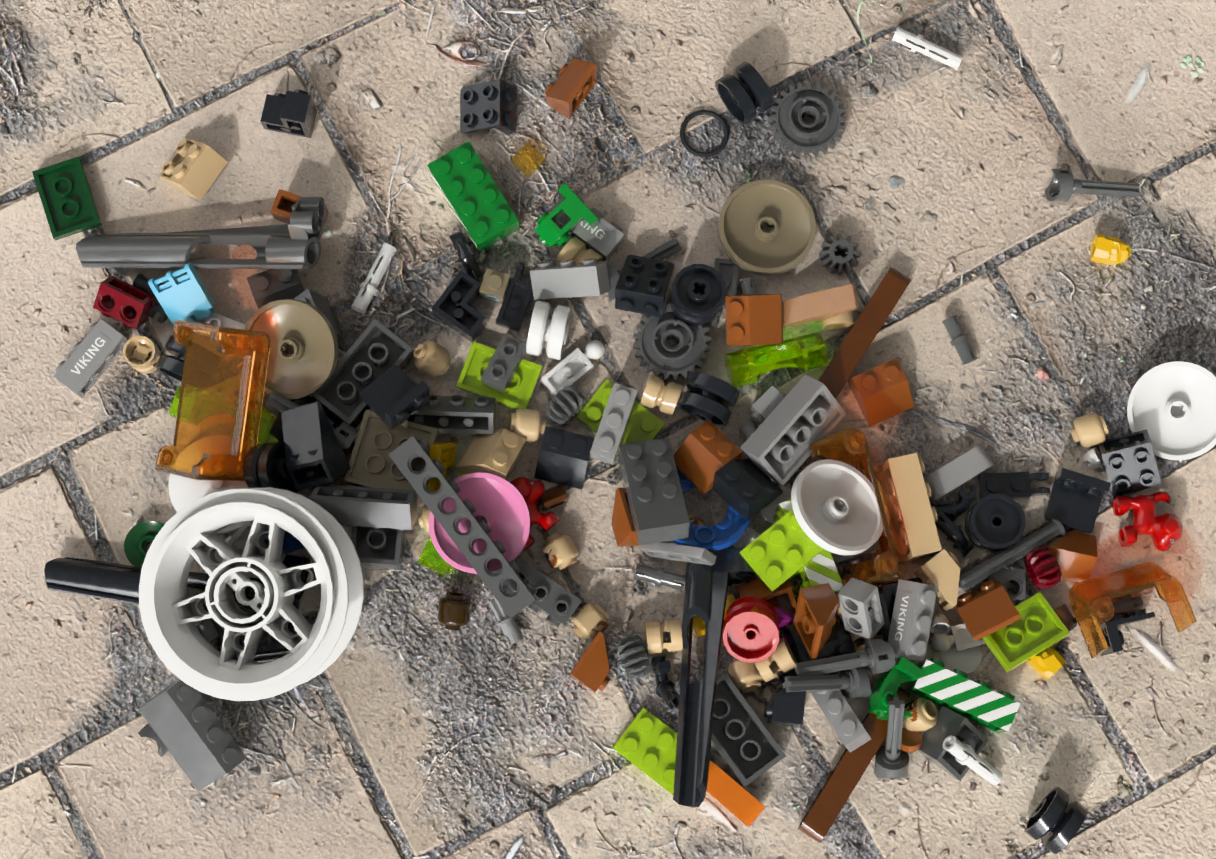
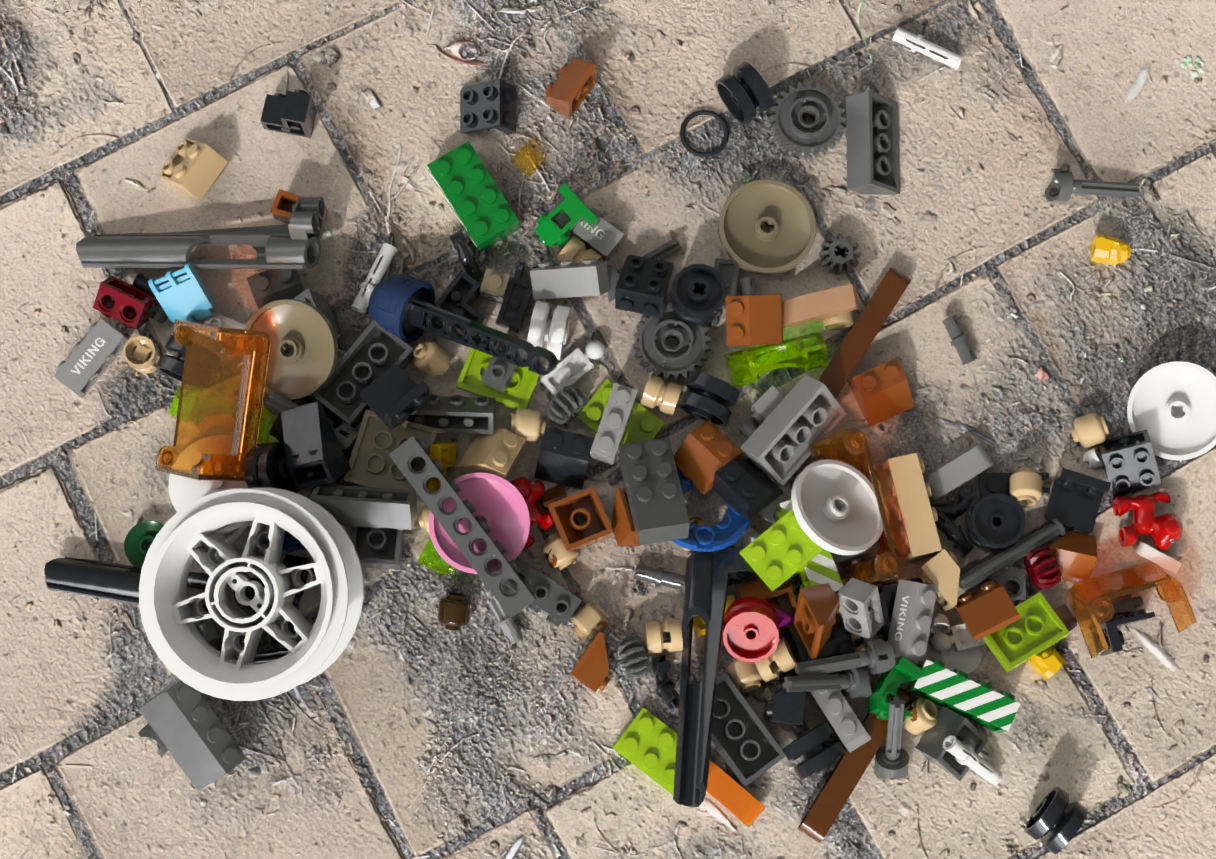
(66, 198): dark green plate -> none
(407, 309): none -> black piece
(581, 519): none -> dark orange slope
(679, 553): light grey tile -> none
(816, 753): none -> black wheel
(872, 144): none -> dark grey slope
(911, 740): dark orange tile -> none
(1026, 486): none -> tan head
(1158, 557): none -> beam

